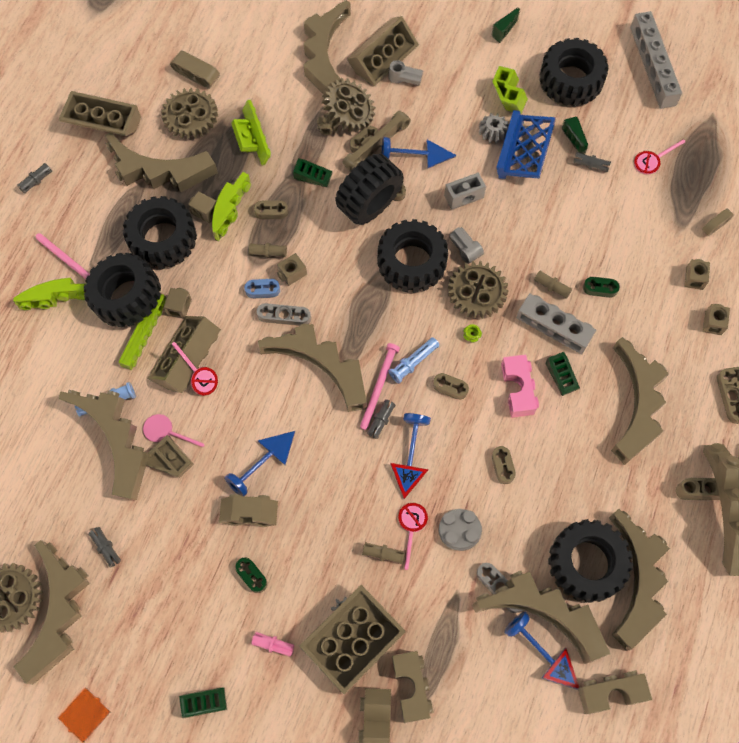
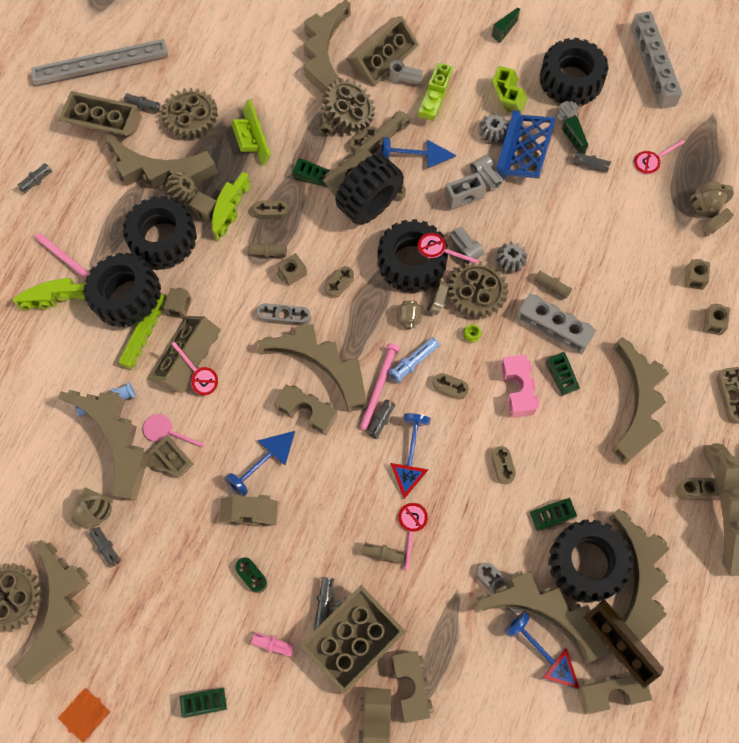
(91, 509): none -> dark tan helmet
(99, 62): none -> light grey plate
(142, 102): none -> dark grey pin
(181, 187): none -> dark tan gear
(195, 69): dark tan beam -> none
(262, 288): medium blue beam -> none
(293, 399): none -> dark tan arch
(324, 601): none -> dark grey pin
(335, 178): none -> dark tan arch
(336, 279): none -> dark tan beam
(409, 314): none -> dark tan head
(433, 245): none -> piece
(436, 92): none -> lime slope
(437, 297): none -> dark tan beam
(460, 529): light grey piece -> none
(487, 172): none -> light grey piece
(511, 257): none -> light grey gear
(565, 502): none -> dark green slope
(567, 110): none -> light grey gear
(601, 287): dark green beam -> none
(624, 644): none -> dark brown brick
(710, 198): none -> dark tan helmet

